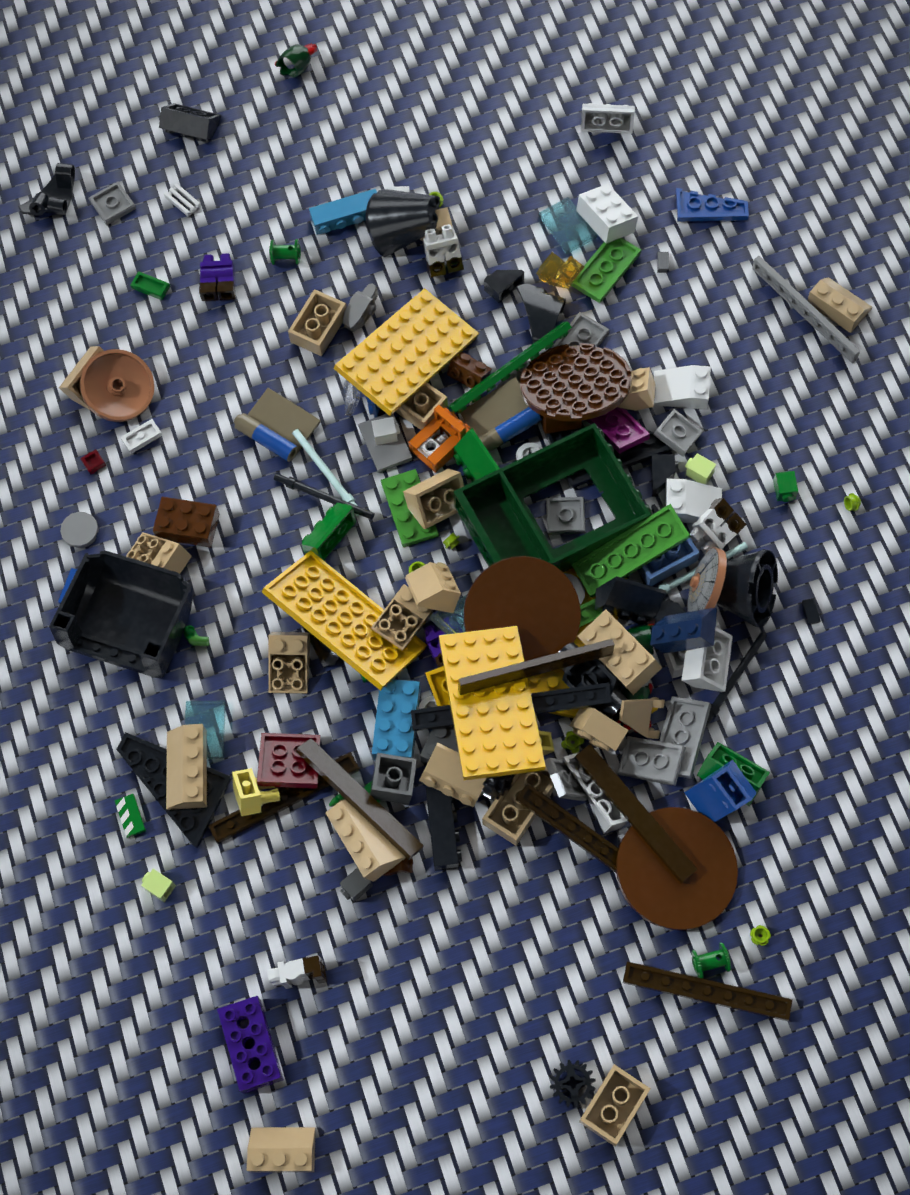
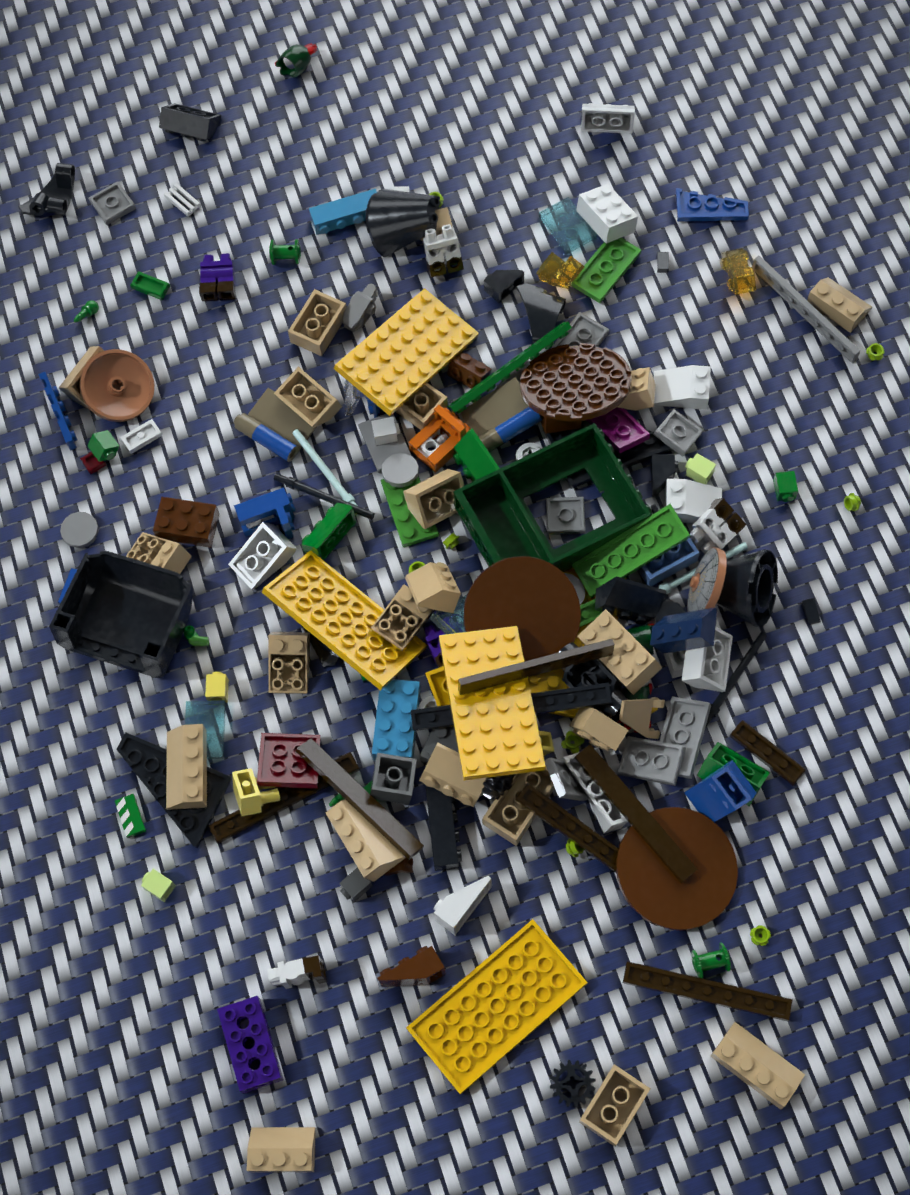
(58, 408): none -> blue wing
(91, 307): none -> green bar
(103, 445): none -> green brick
(216, 687): none -> light yellow brick
(262, 555): none -> white slope
(269, 508): none -> blue brick
(308, 398): none -> tan slope
(400, 470): none -> light grey tile
(414, 971): none -> reddish brown slope
(458, 906): none -> white slope
(496, 1006): none -> yellow plate
(573, 849): none -> lime plate
(740, 274): none -> clear yellow brick
(758, 1065): none -> tan slope
(767, 752): none -> dark brown tile
(875, 348): none -> lime plate

